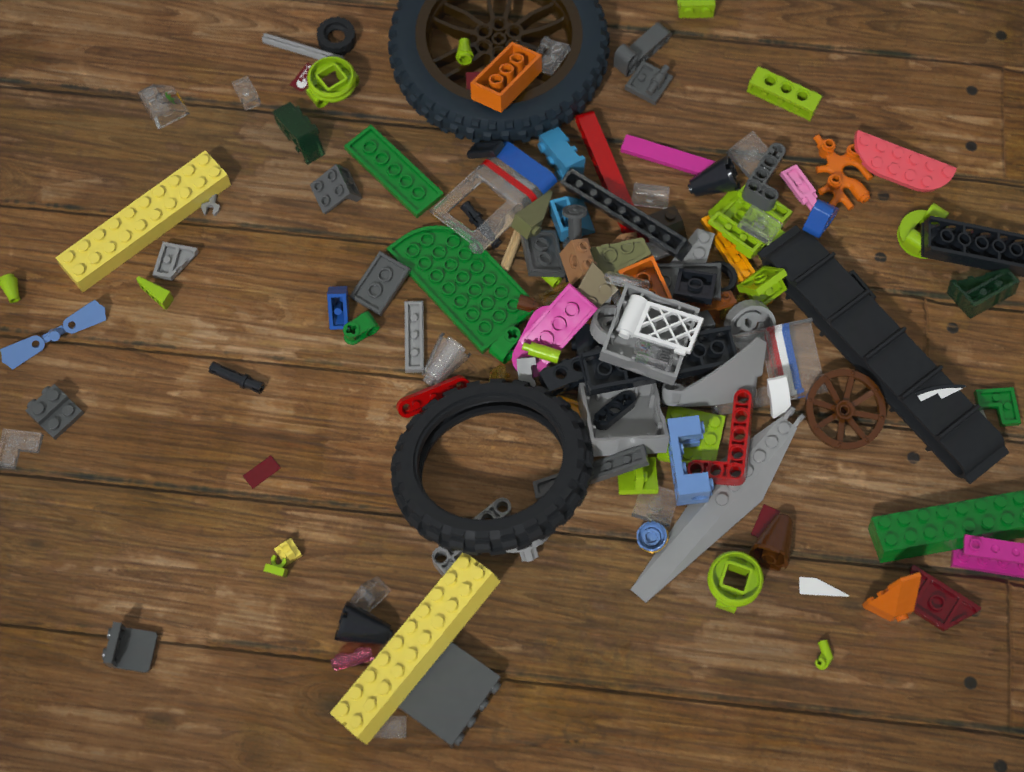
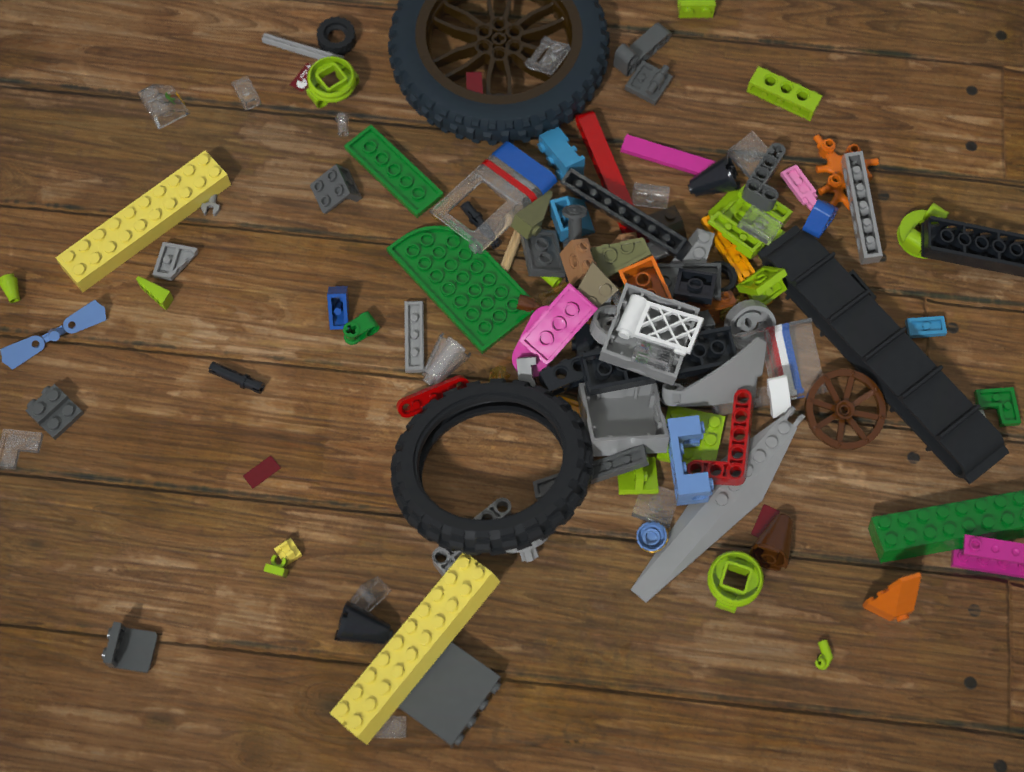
(300, 131): clear green wedge -> none
(342, 123): none -> clear pin
(345, 660): clear pink plate -> none
(380, 283): dark grey tile -> none
(464, 52): lime cone -> none
(485, 149): black tile -> none
(504, 346): green piece -> none
(506, 77): orange brick -> none
(542, 351): lime cylinder -> none
(612, 418): black beam -> none
(620, 280): clear slope -> none
(814, 586): white sticker -> none
(861, 208): none -> light grey brick
(901, 164): coral plate -> none
(926, 327): none -> dark azure plate
(940, 603): dark red wing -> none
(942, 390): sticker -> none
(983, 292): clear green wedge -> none

